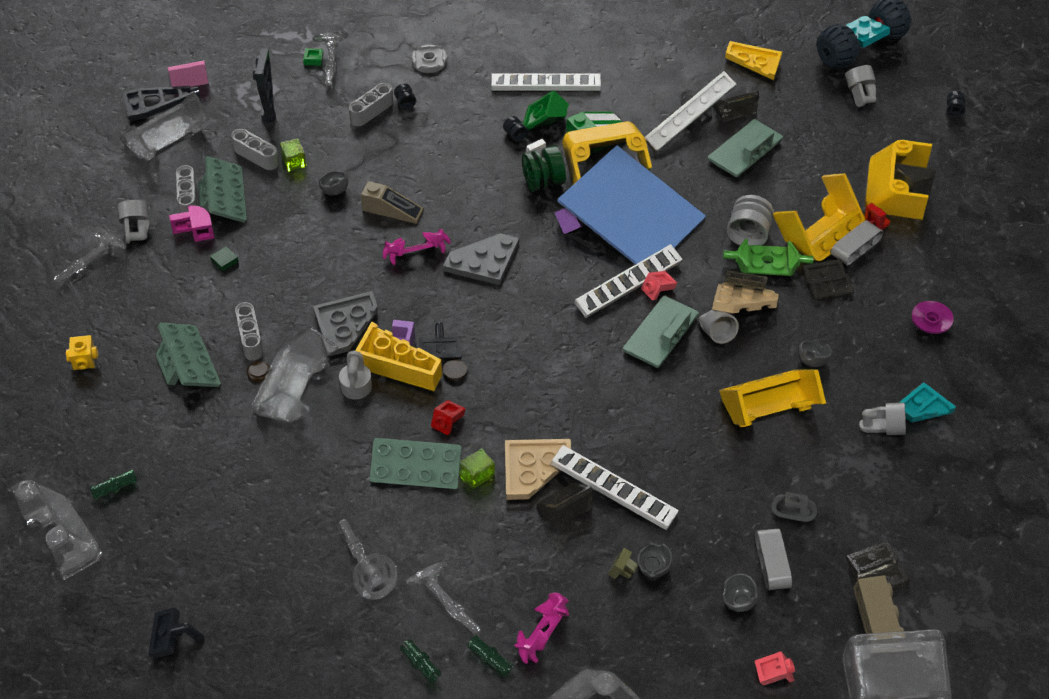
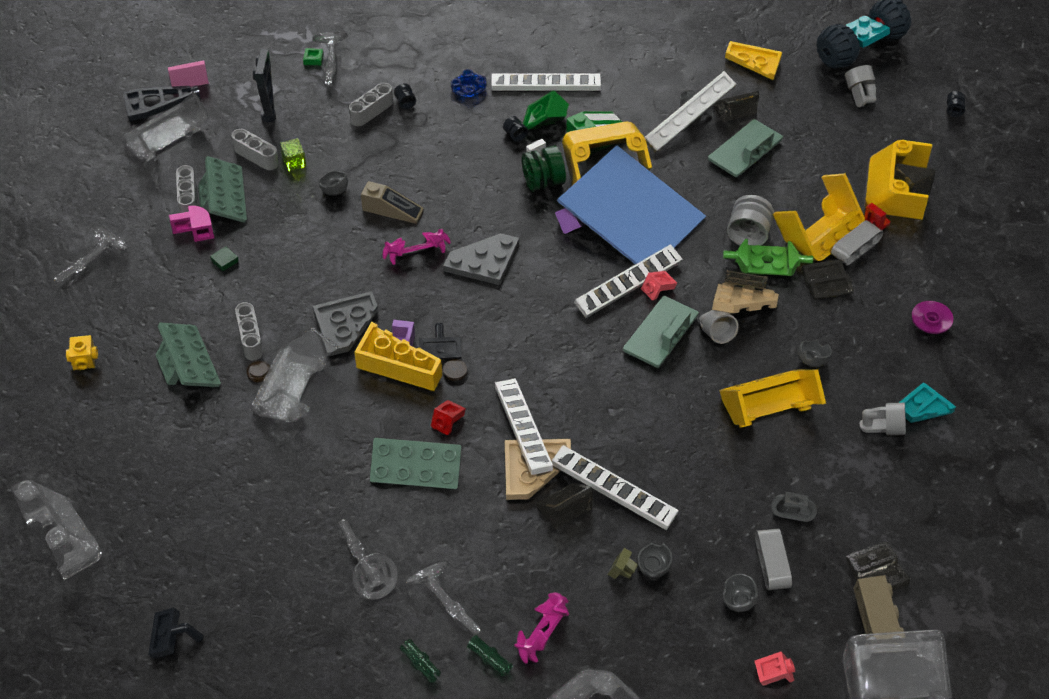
(113, 484): clear green pin -> none
(134, 213): light grey piece -> none
(355, 377): light grey piece -> none
(438, 60): light grey tile -> none
(468, 84): none -> clear blue dish
(477, 468): clear neon green brick -> none
(523, 427): none -> tile

